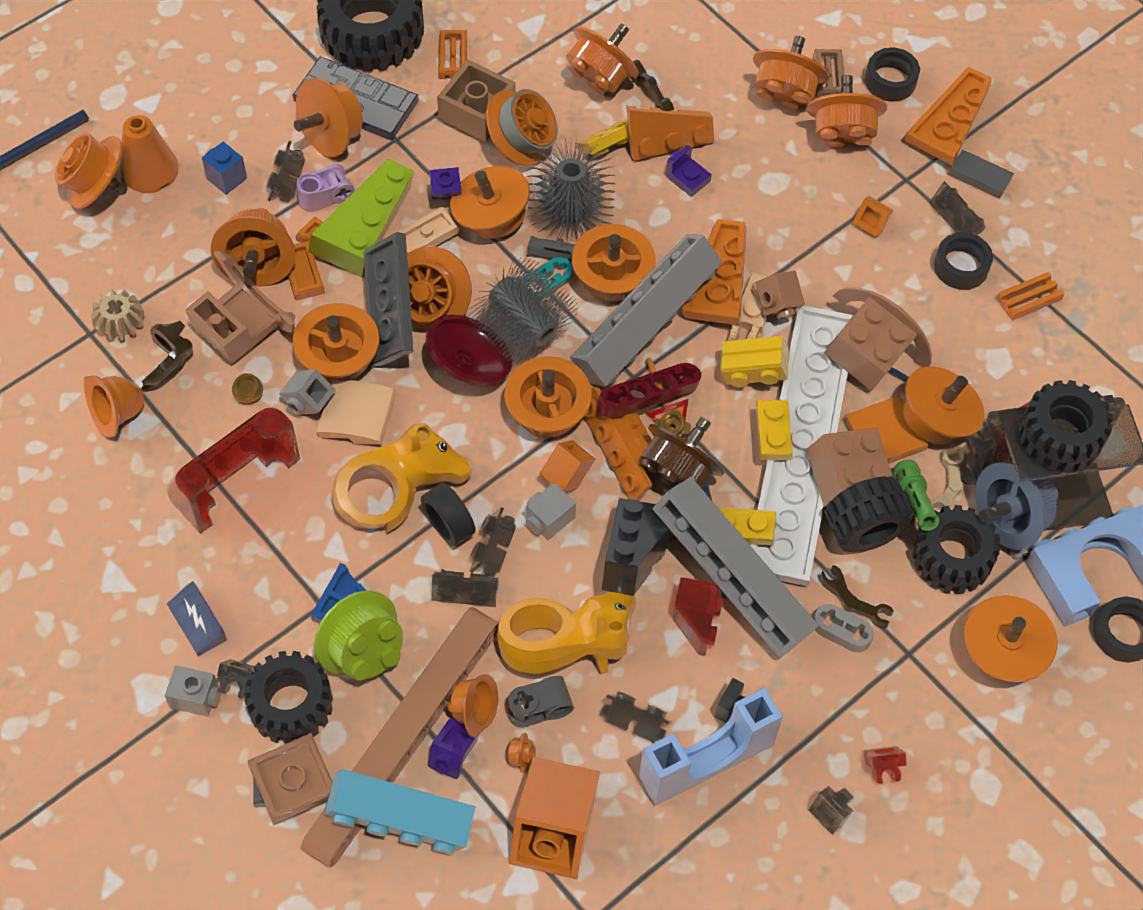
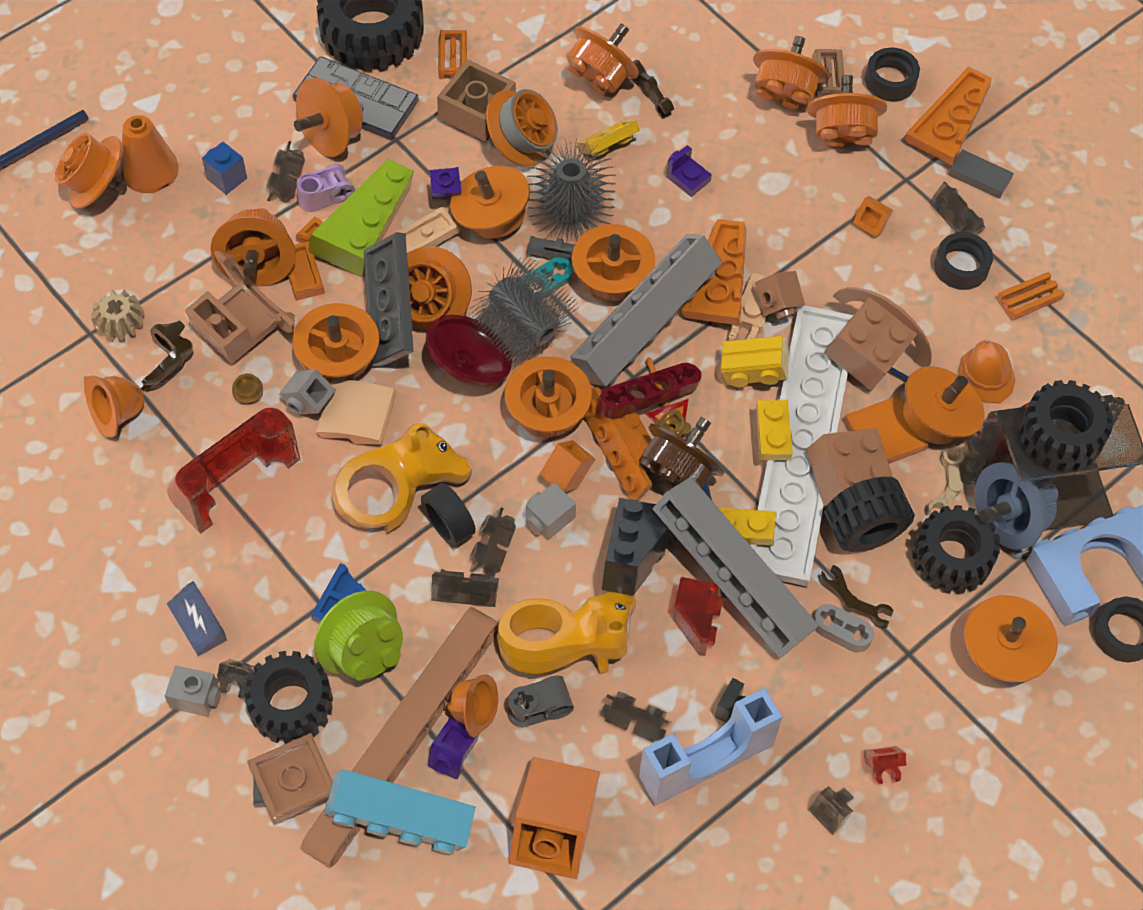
(521, 752): orange plate -> none
(663, 132): orange wing -> none
(915, 489): bright green pin -> none
(988, 371): none -> orange piece

